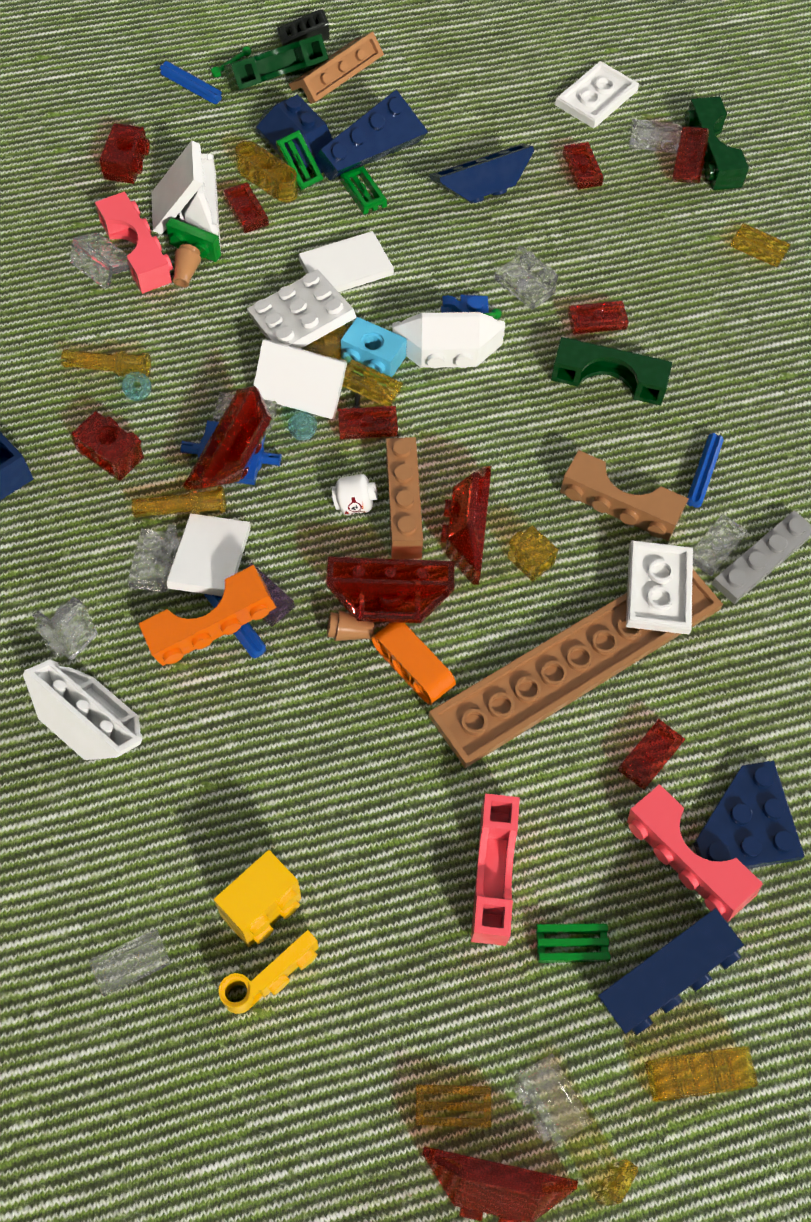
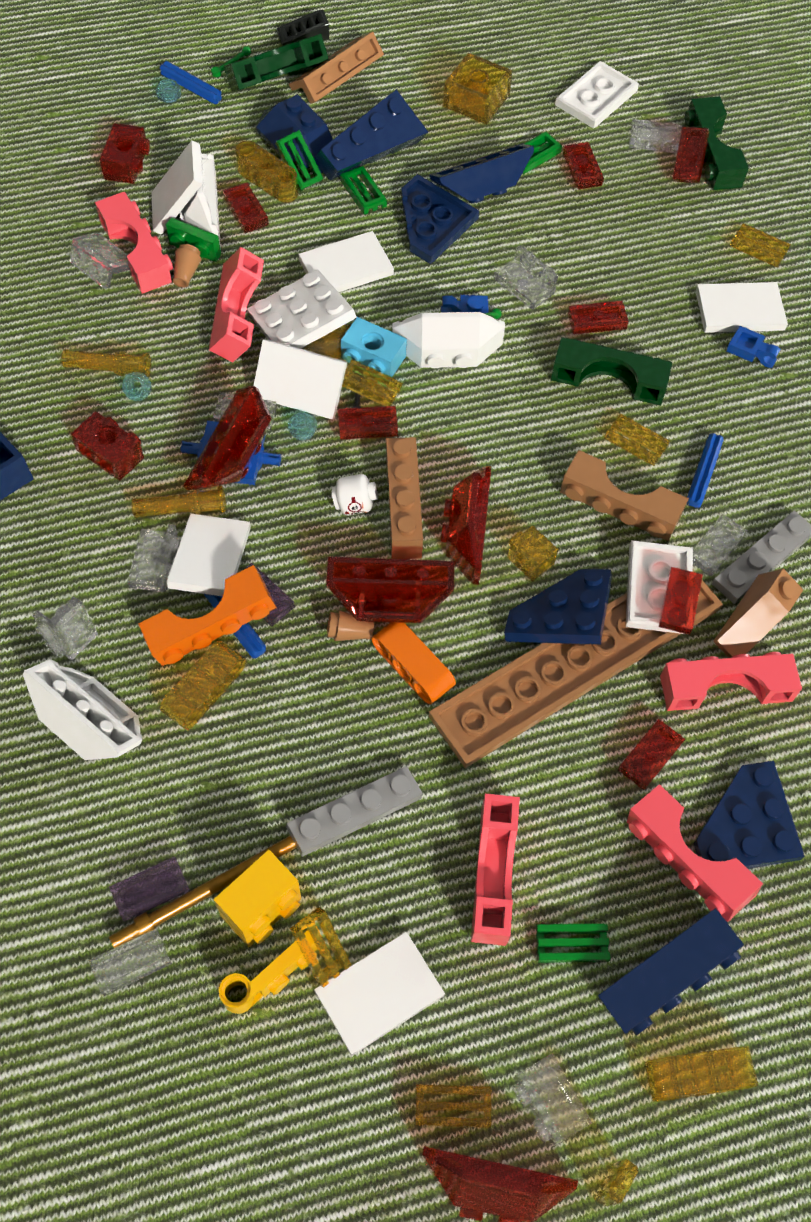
(146, 922): none -> pearl gold bar
(149, 889): none -> clear purple plate
(168, 91): none -> clear light blue plate
(203, 685): none -> clear yellow beam
(230, 330): none -> coral arch
(332, 965): none -> clear yellow tile
(354, 811): none -> light grey plate
(379, 993): none -> white tile
(433, 218): none -> dark blue plate
(477, 88): none -> clear yellow brick
(542, 153): none -> green tile
(565, 612): none -> dark blue plate
(639, 436): none -> clear yellow tile
(680, 600): none -> clear red plate
(741, 304): none -> white tile
(751, 344): none -> blue plate
(758, 612): none -> medium nougat slope
(769, 677): none -> coral arch

